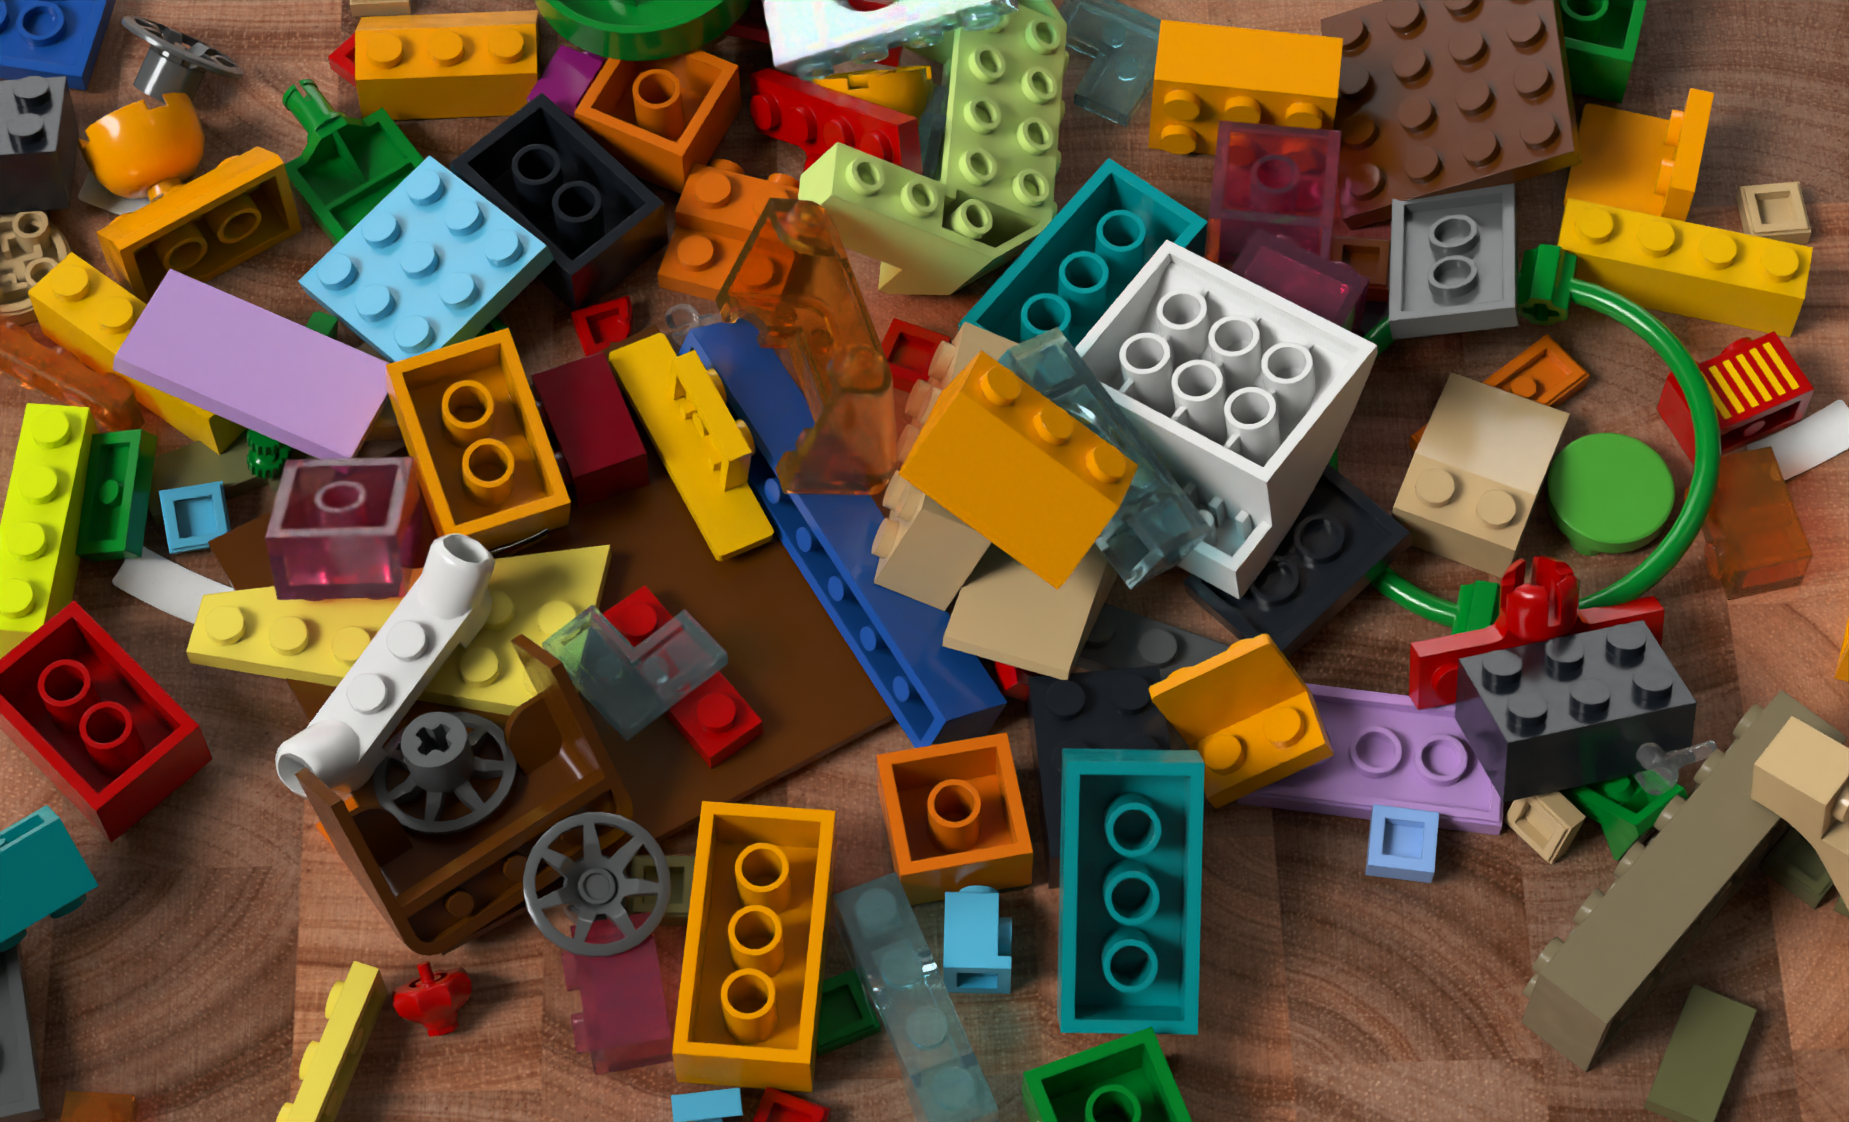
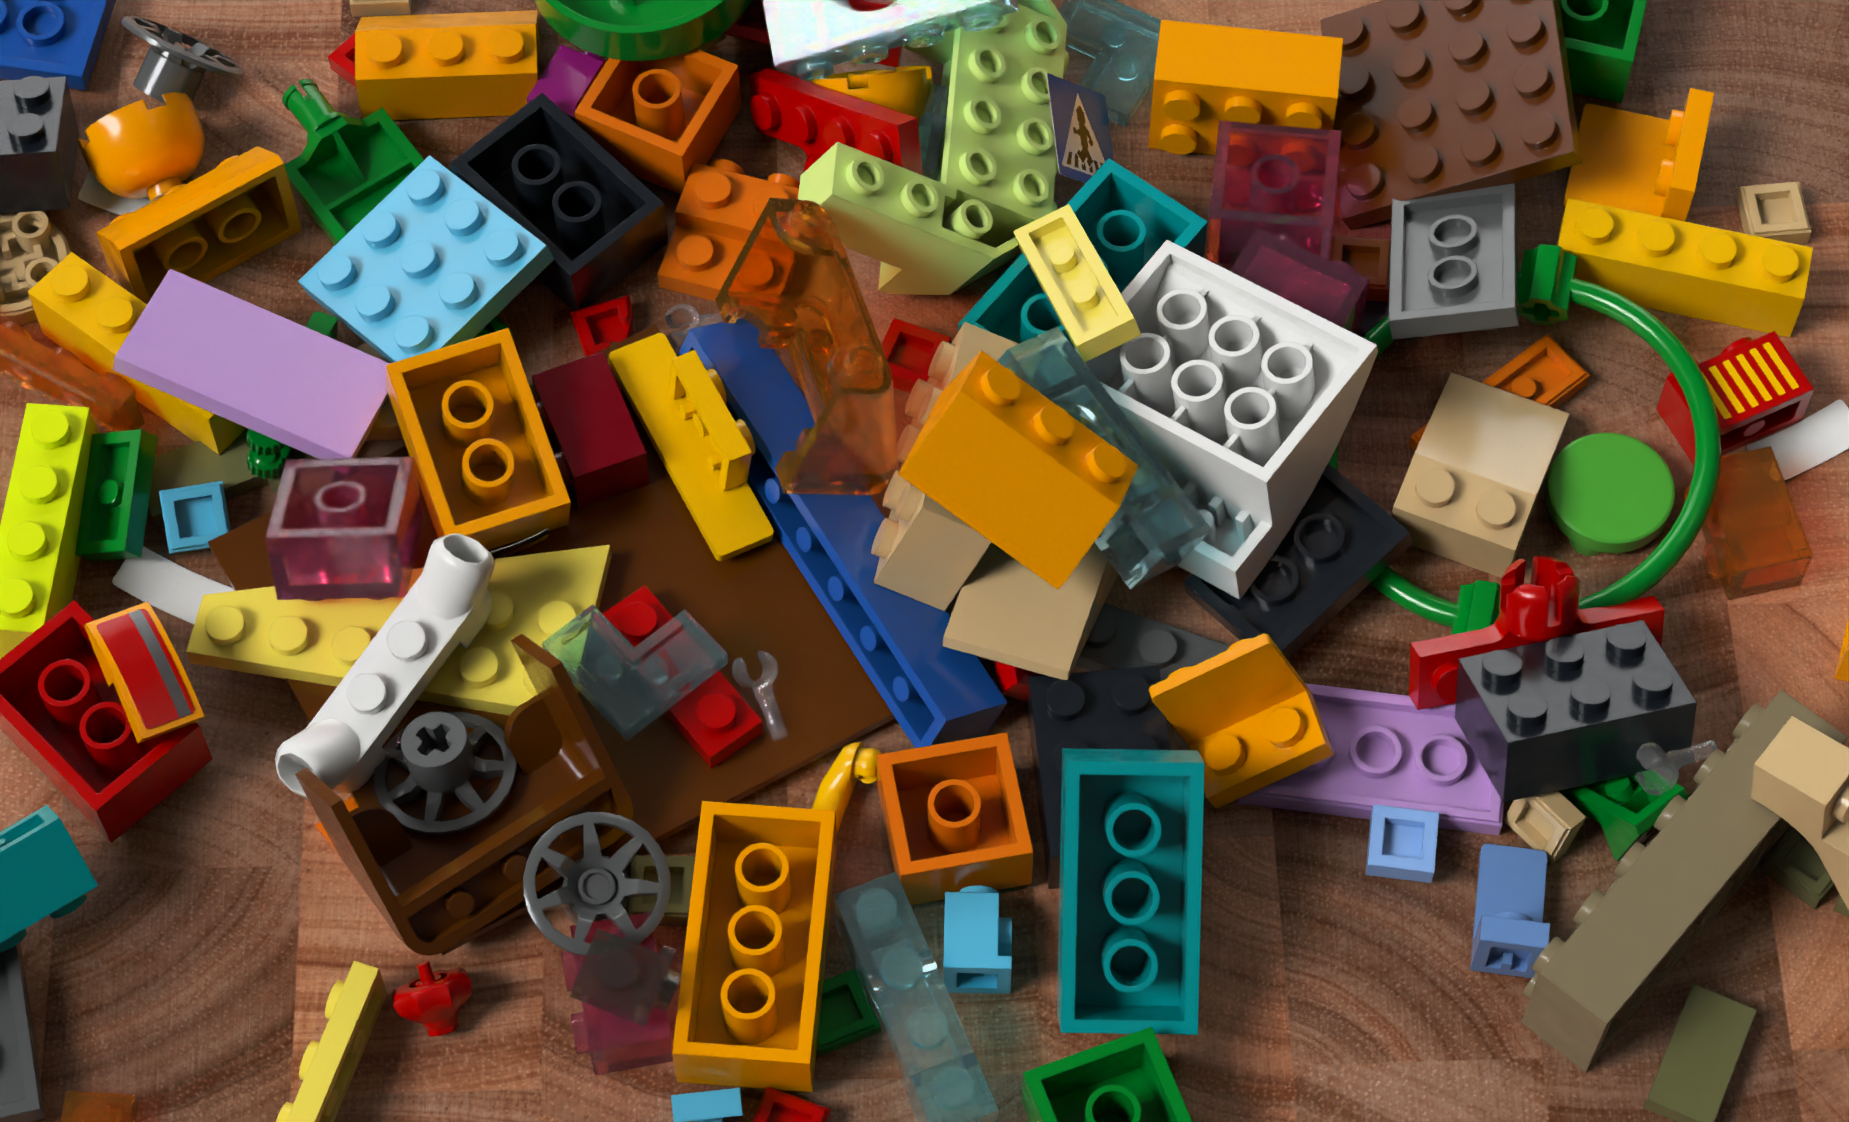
(145, 671): none -> slope
(626, 978): none -> clear smoke bracket
(763, 691): none -> clear hand
(838, 784): none -> yellow arm
(1077, 283): none -> light yellow plate
(1079, 128): none -> sticker
(1509, 910): none -> medium blue bracket

